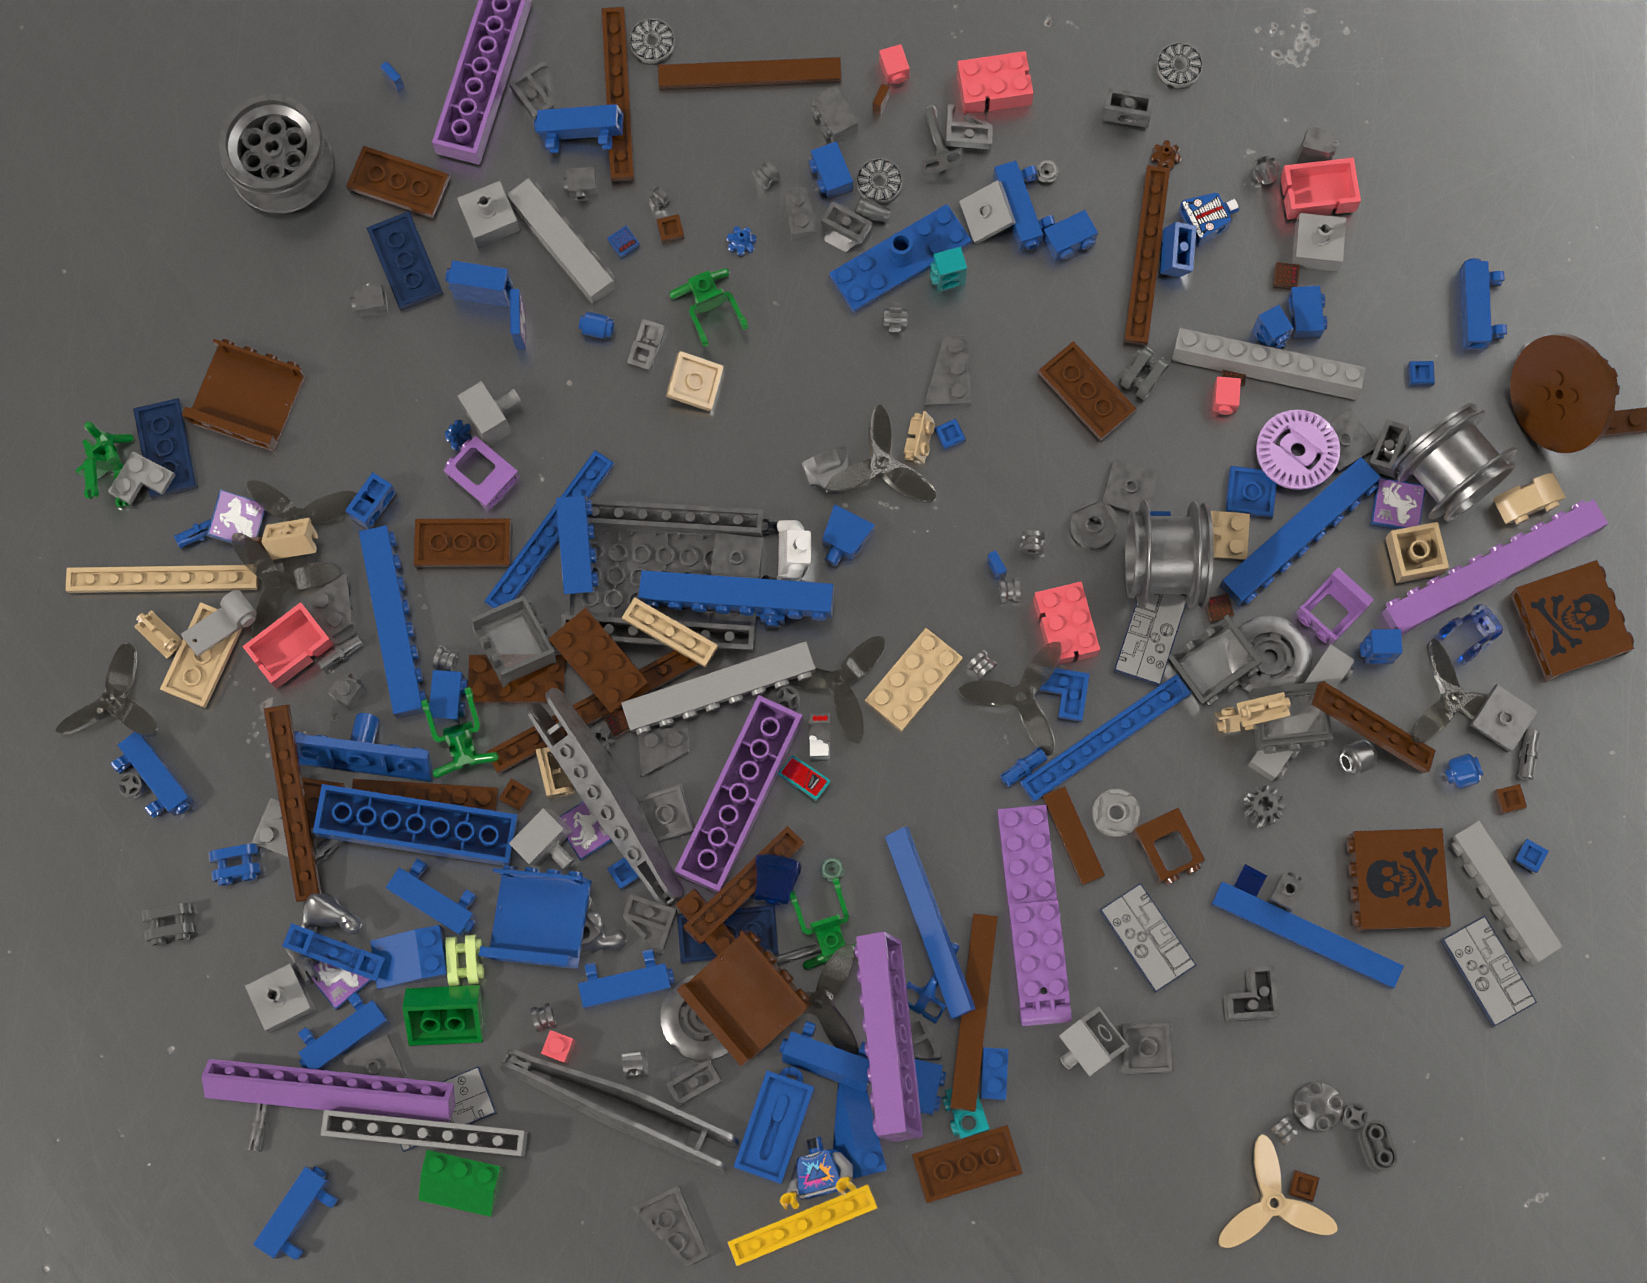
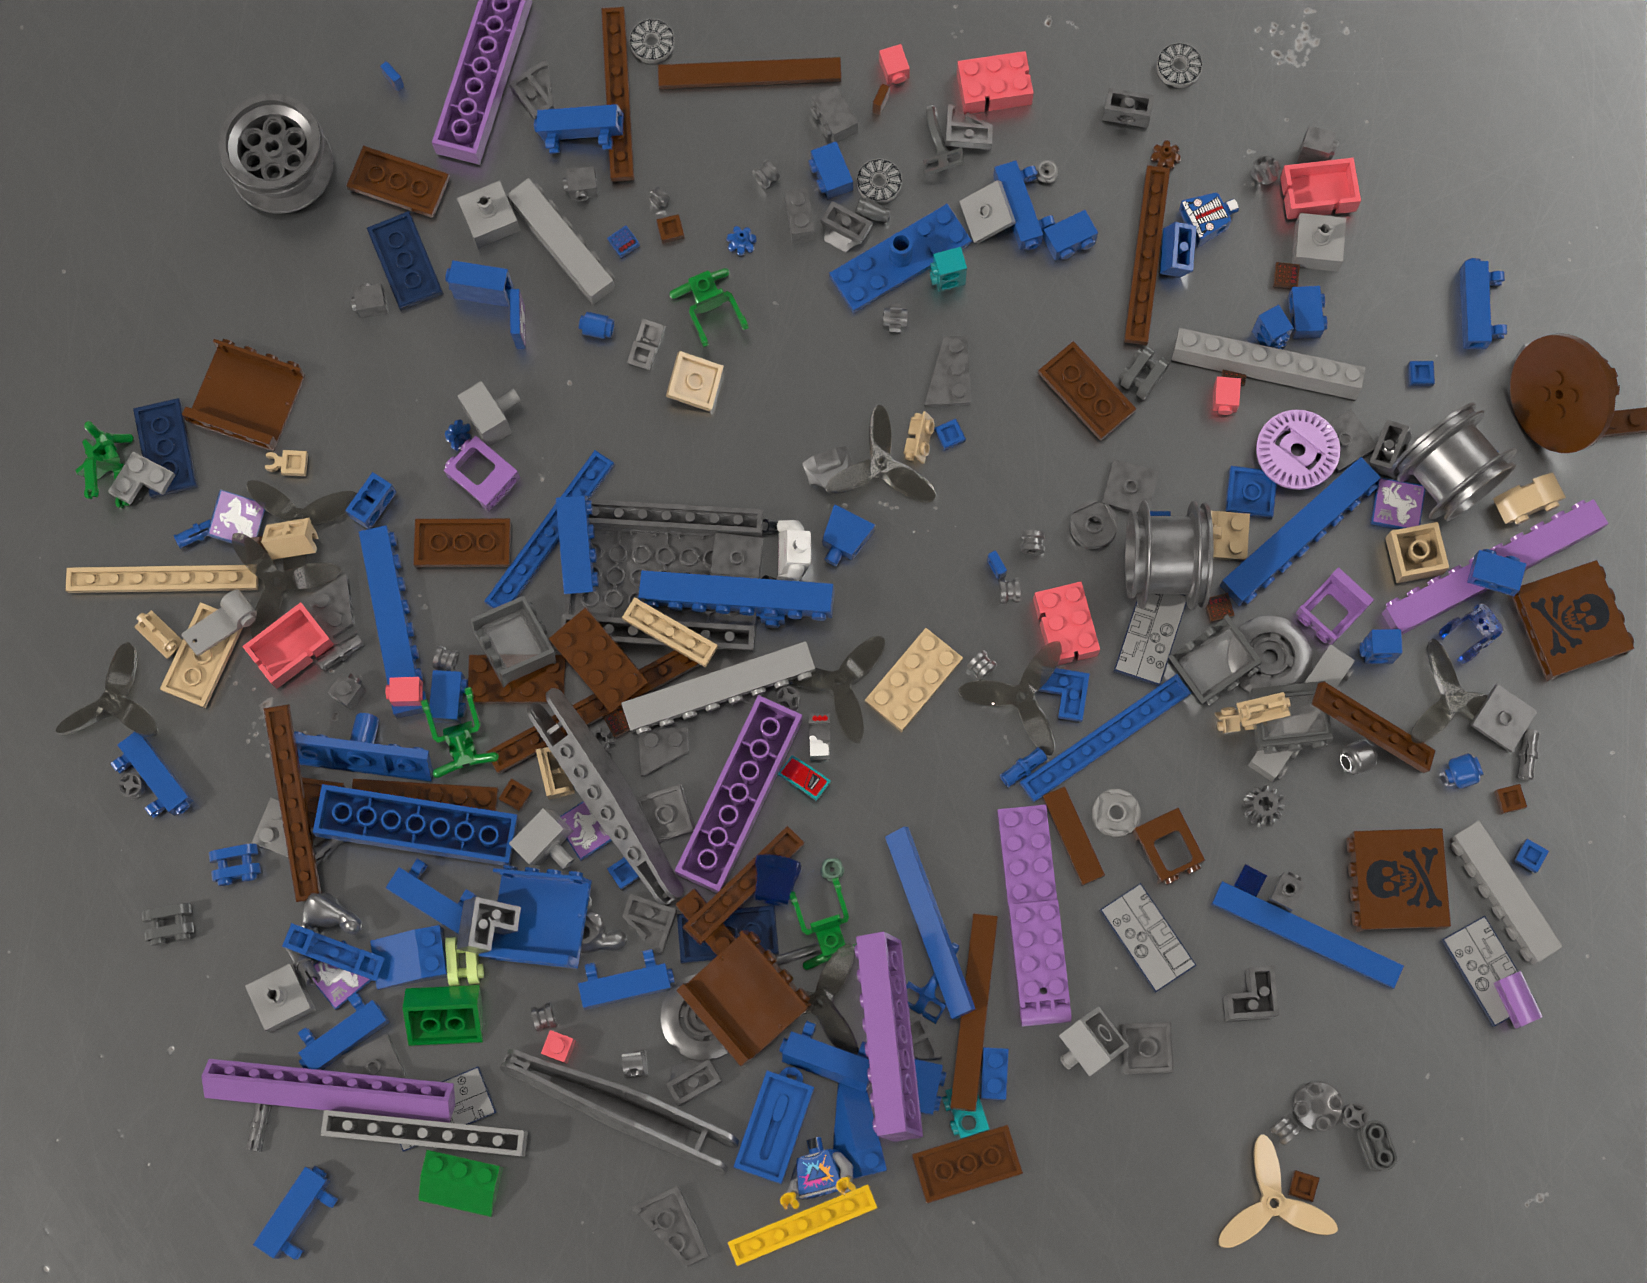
(291, 463): none -> tan plate
(405, 691): none -> coral brick
(481, 920): none -> flat silver brick
(1497, 572): none -> blue brick
(1518, 999): none -> medium lavender brick

